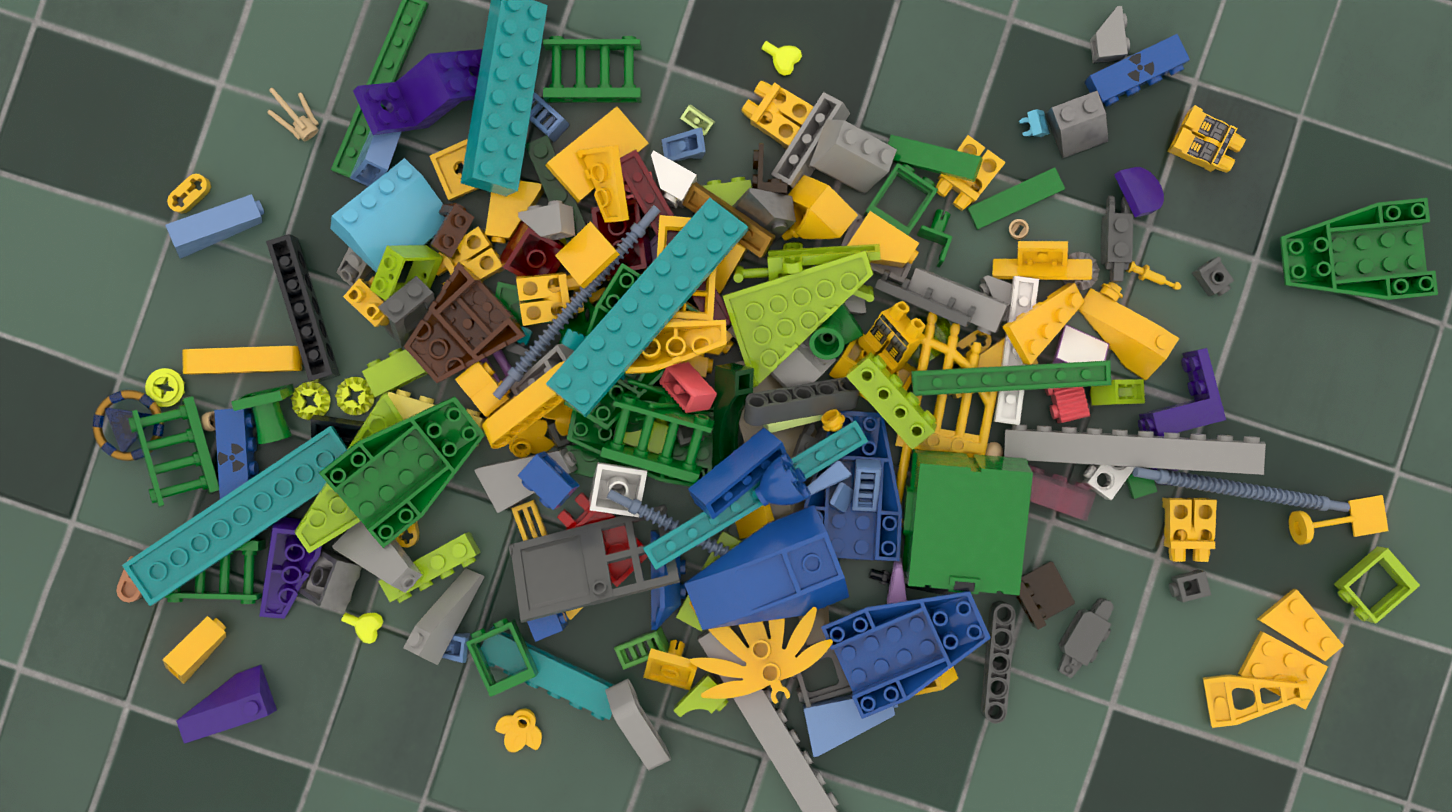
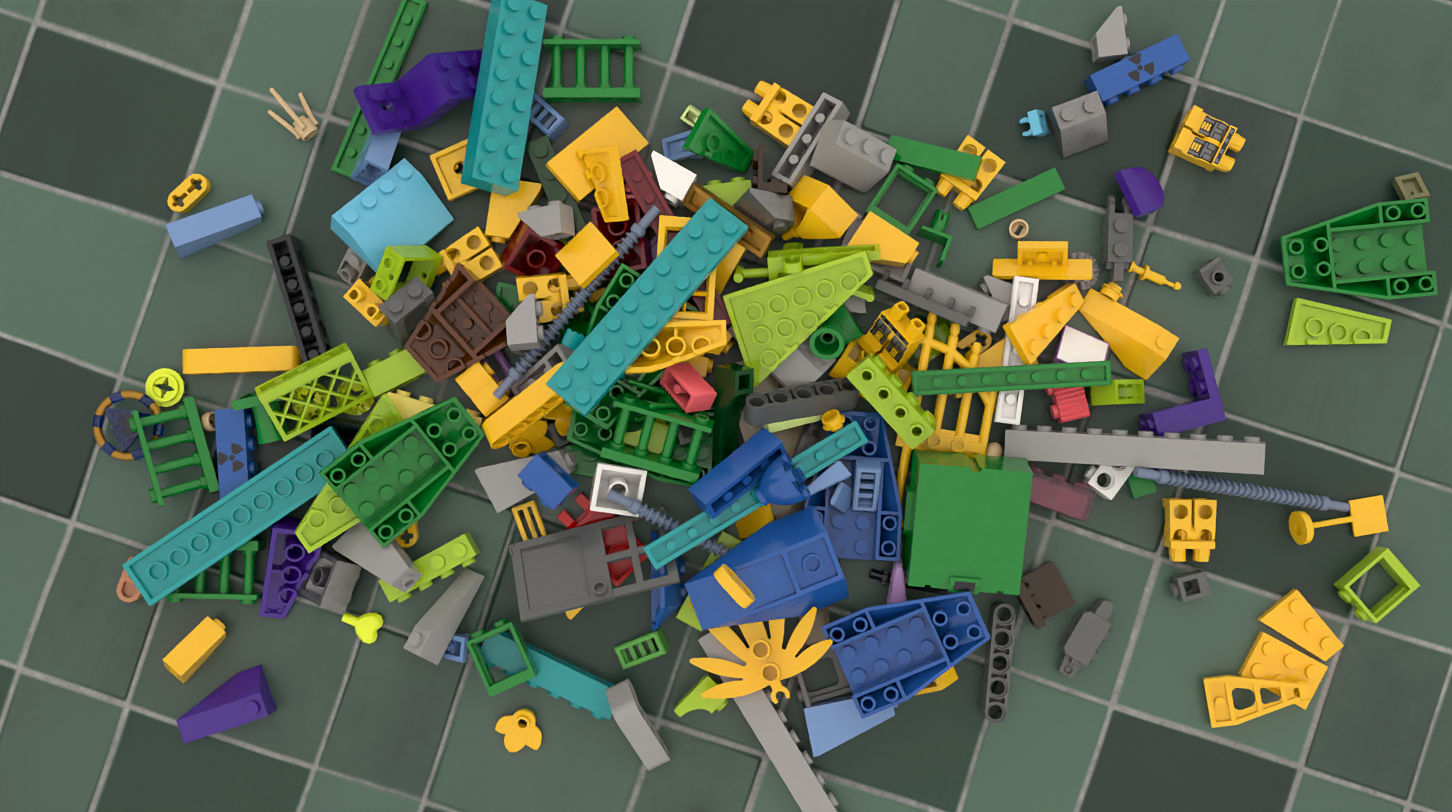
(304, 374): none -> lime fence
(452, 229): reddish brown bracket -> none
(524, 326): none -> light grey slope
(548, 625): blue brick -> none
(670, 667): yellow tile -> none
(718, 142): none -> green wing
(734, 586): none -> yellow beam
(783, 57): neon yellow rock -> none
(1330, 325): none -> lime wing
(1410, 187): none -> olive bracket

